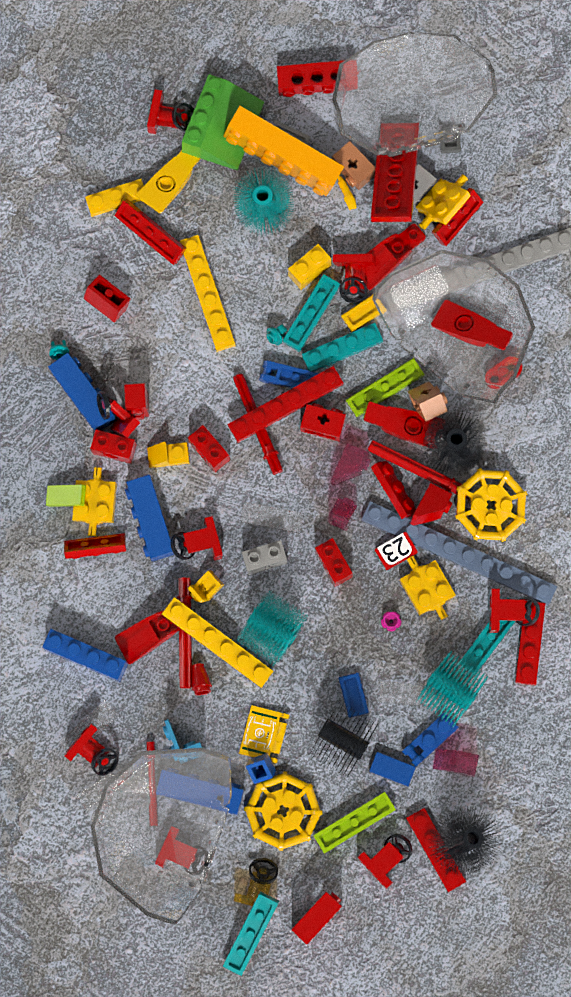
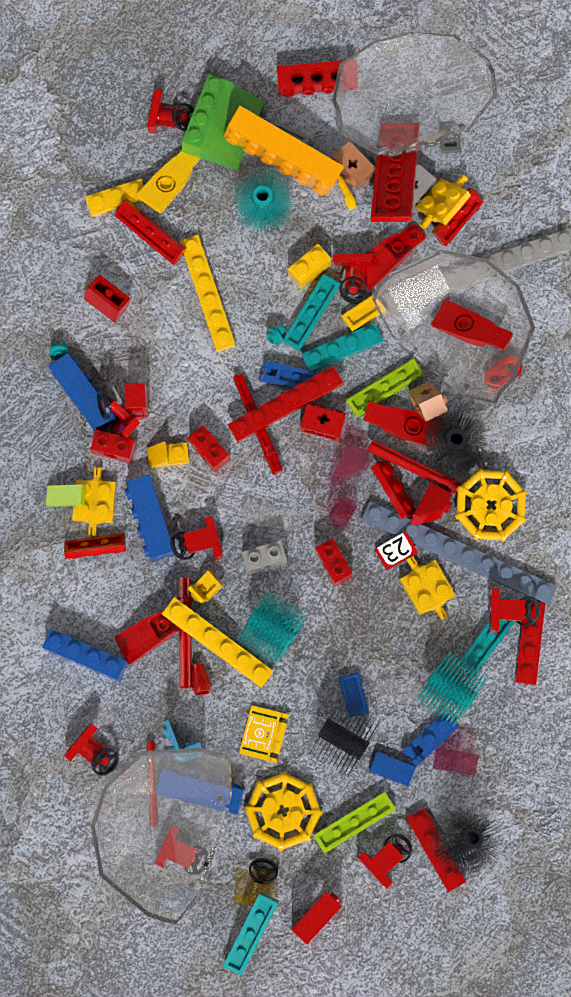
(258, 772): blue plate -> none
(391, 626): dark pink plate -> none

